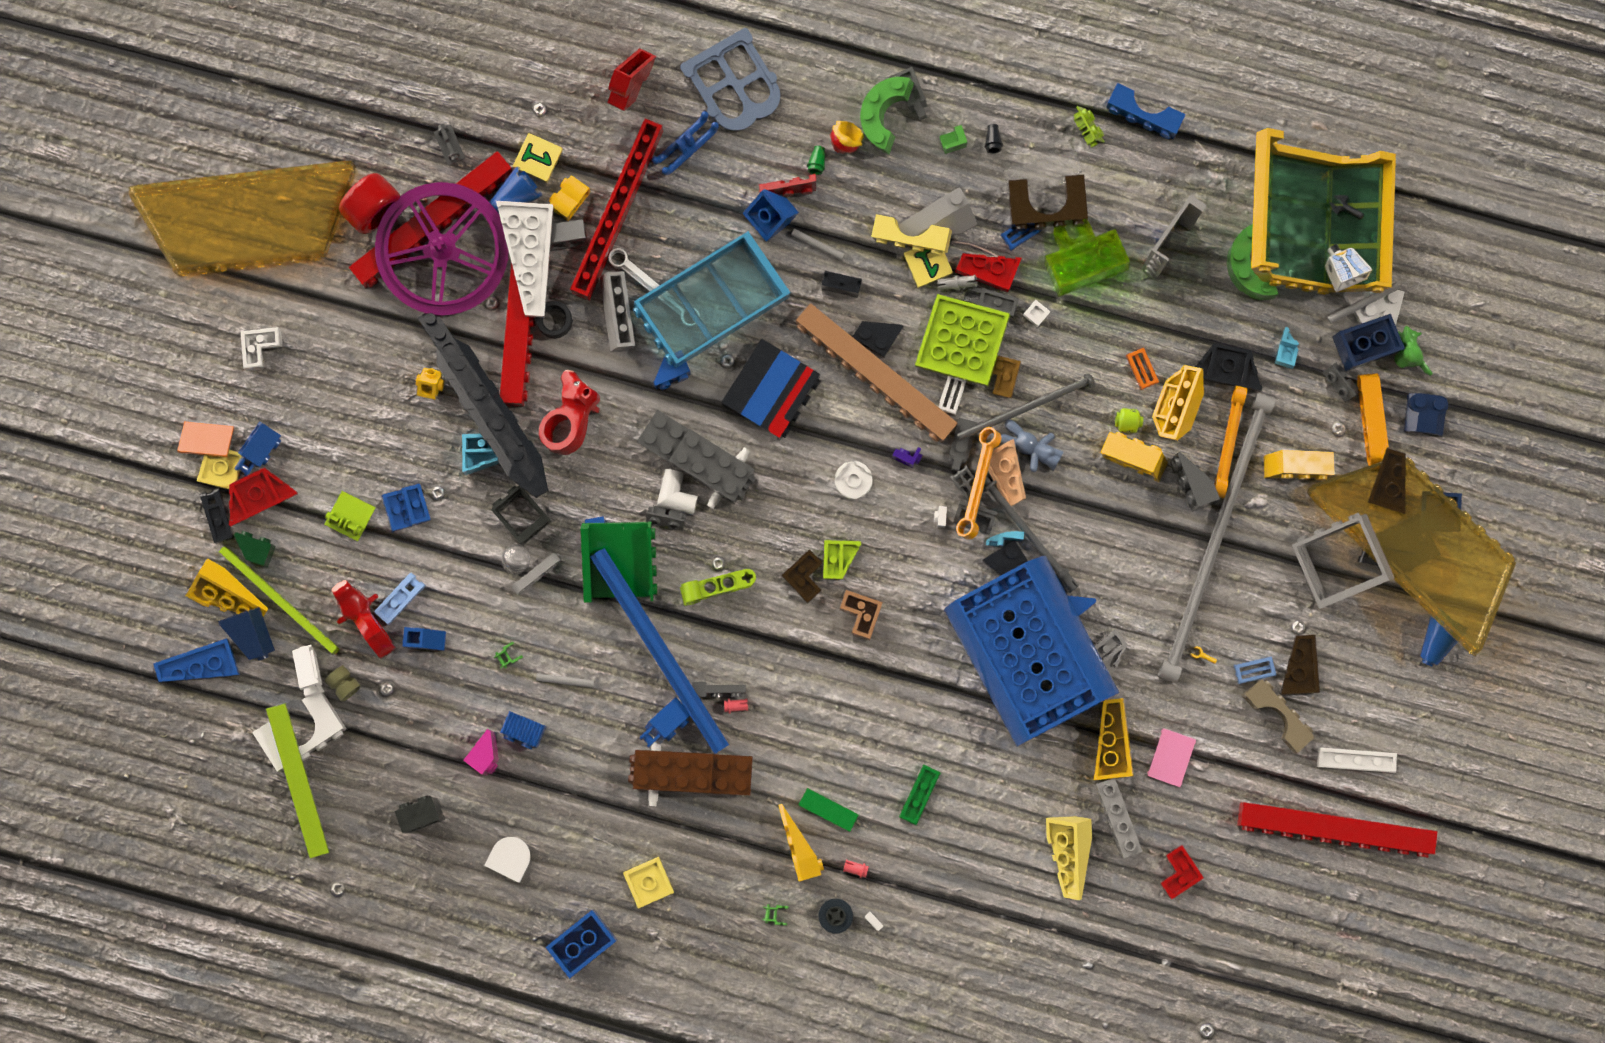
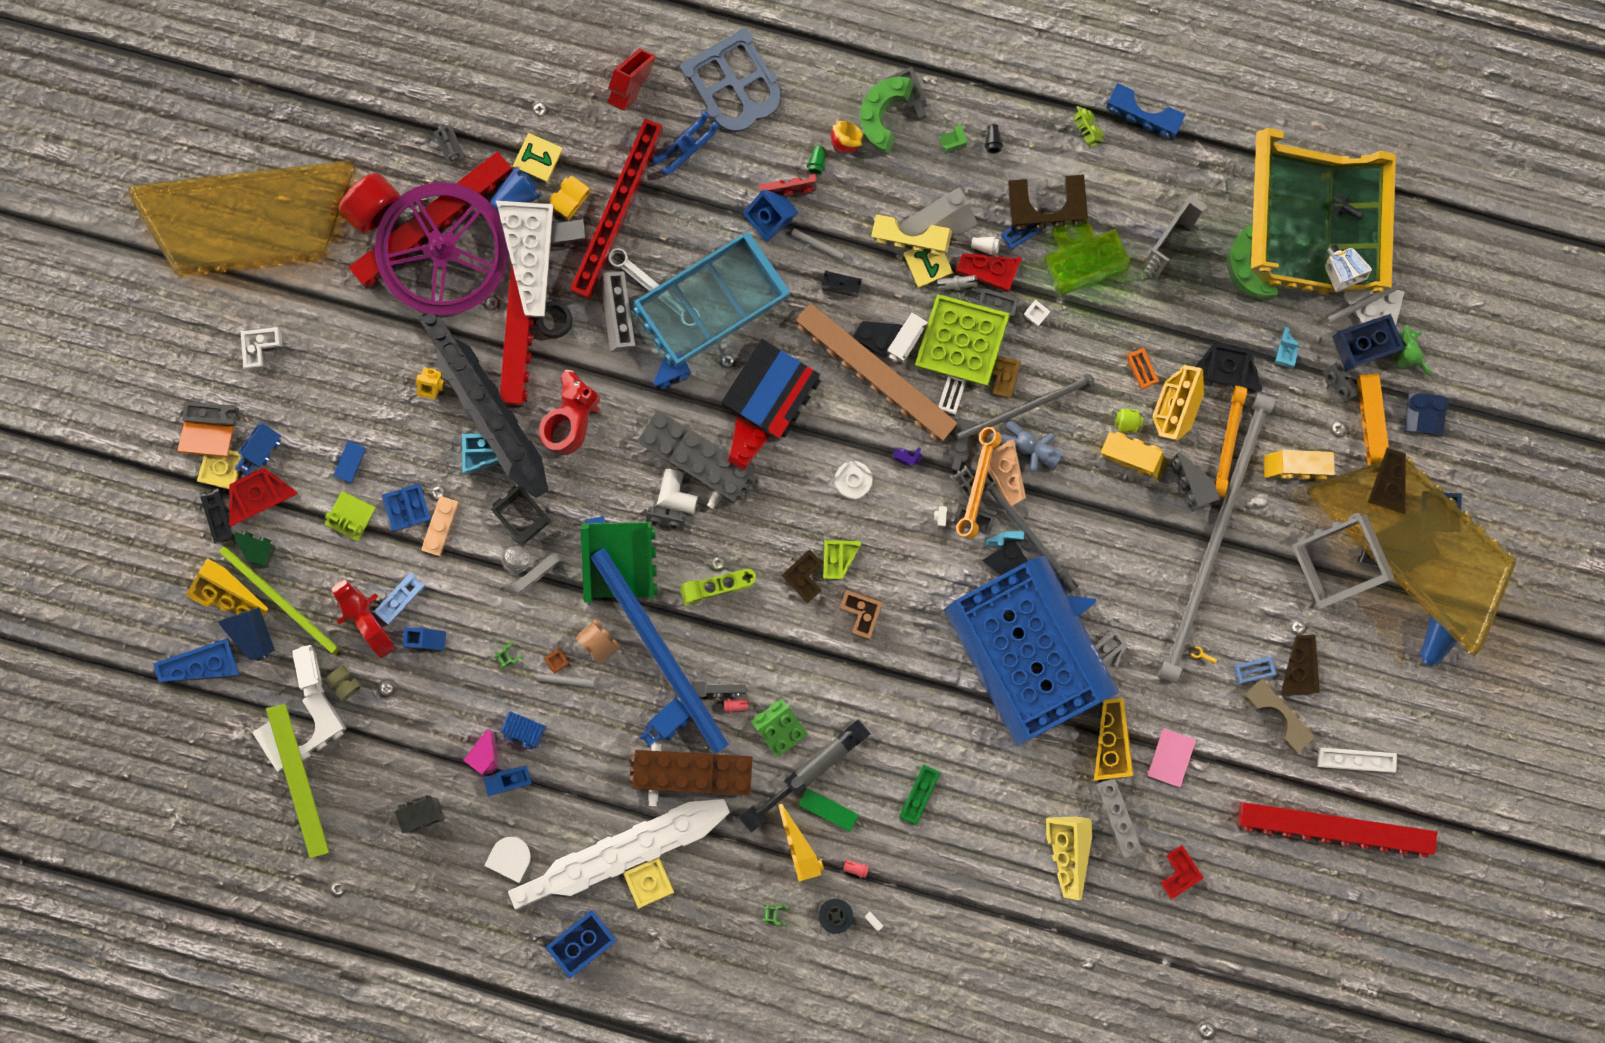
(209, 413): none -> dark grey plate
(349, 462): none -> blue tile
(440, 526): none -> light nougat plate
(507, 780): none -> blue slope
(556, 660): none -> dark orange tile
(598, 642): none -> medium nougat brick
(616, 854): none -> white plate
(746, 443): none -> red wing
(779, 727): none -> bright green bracket
(810, 771): none -> piece
(906, 338): none -> white window
(986, 244): none -> white cone

